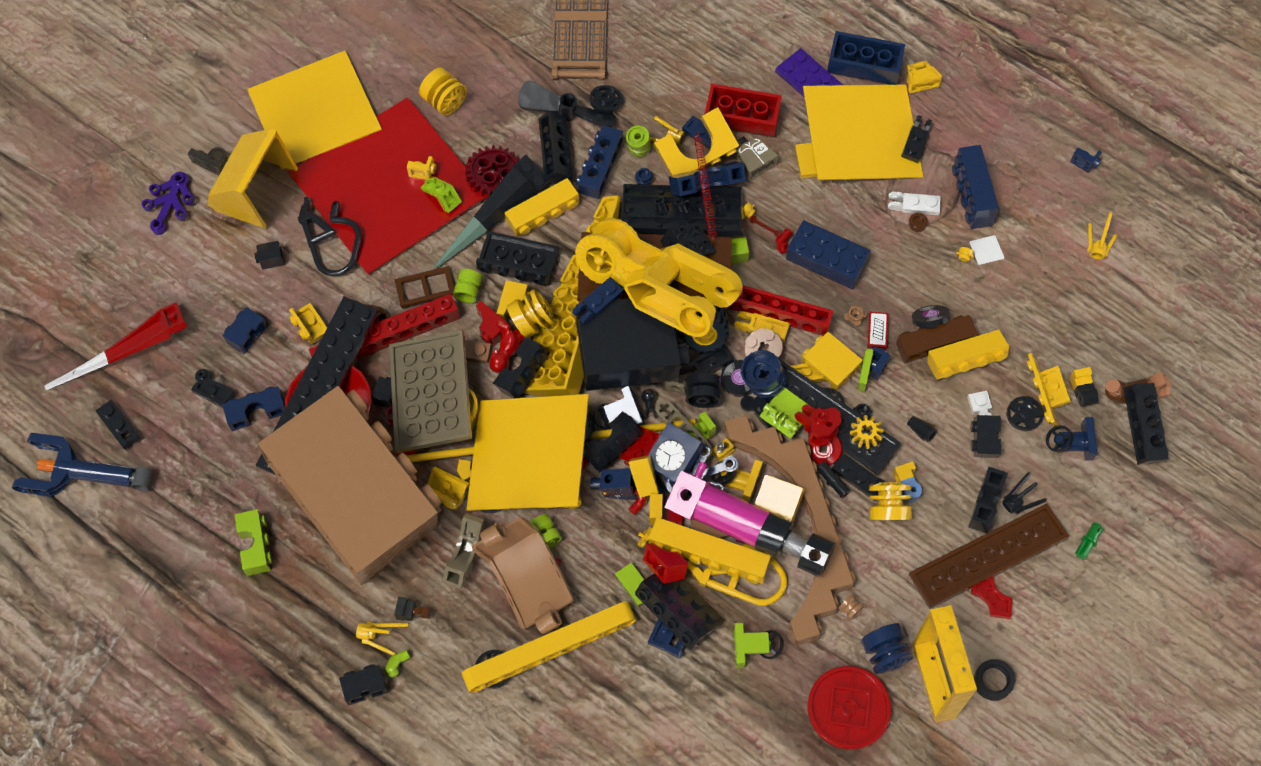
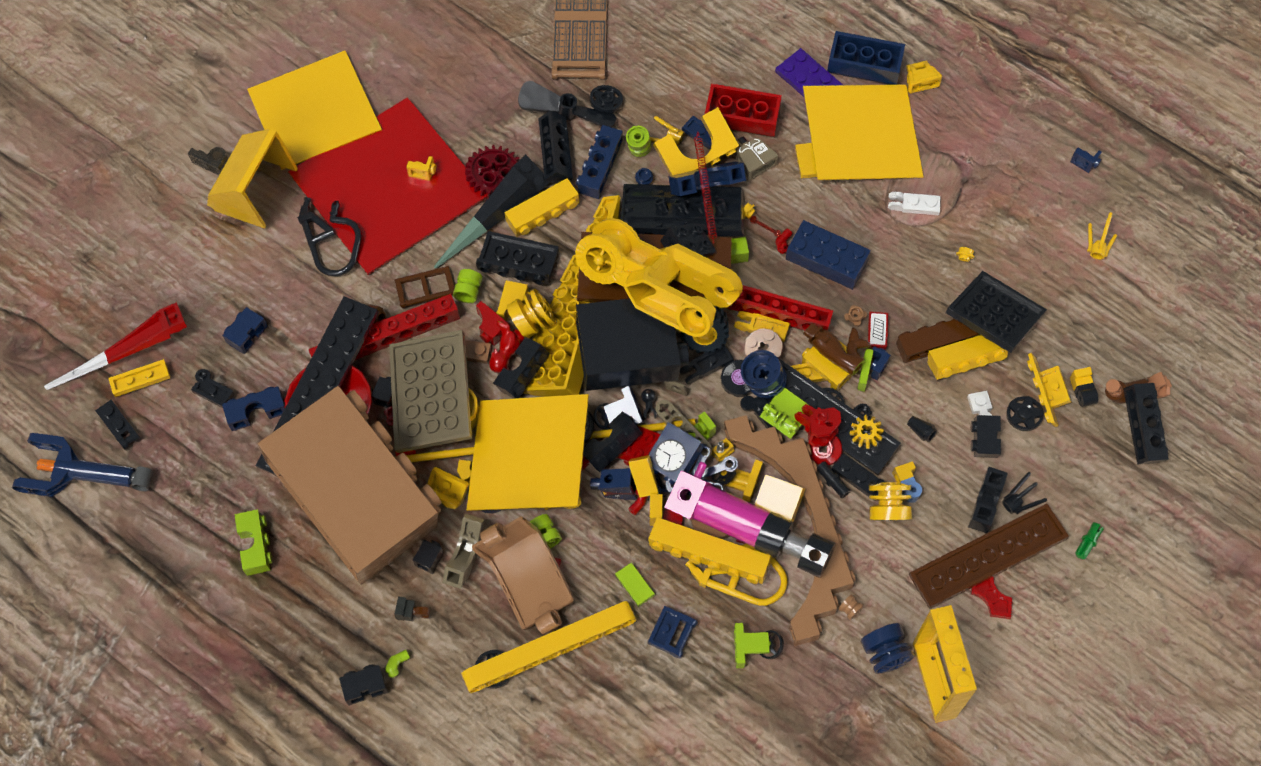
(139, 378): none -> yellow plate
(168, 199): dark purple plant -> none
(269, 255): black brick -> none
(309, 322): yellow bracket -> none
(368, 631): yellow plant -> none
(428, 556): none -> black brick
(442, 91): yellow wheel -> none
(443, 192): lime bracket -> none
(598, 300): dark blue hinge -> none
(644, 537): yellow plant -> none
(665, 564): red arch -> none
(679, 609): black bracket -> none
(703, 389): black wheel -> none
(830, 348): none -> reddish brown piece
(849, 708): red plate -> none
(916, 140): black hinge -> none
(917, 222): reddish brown tile -> none
(931, 316): black tile -> none
(975, 187): dark blue brick -> none
(986, 250): white sticker -> none
(996, 311): none -> black plate
(1005, 669): black tyre -> none
(1075, 441): dark blue piece -> none

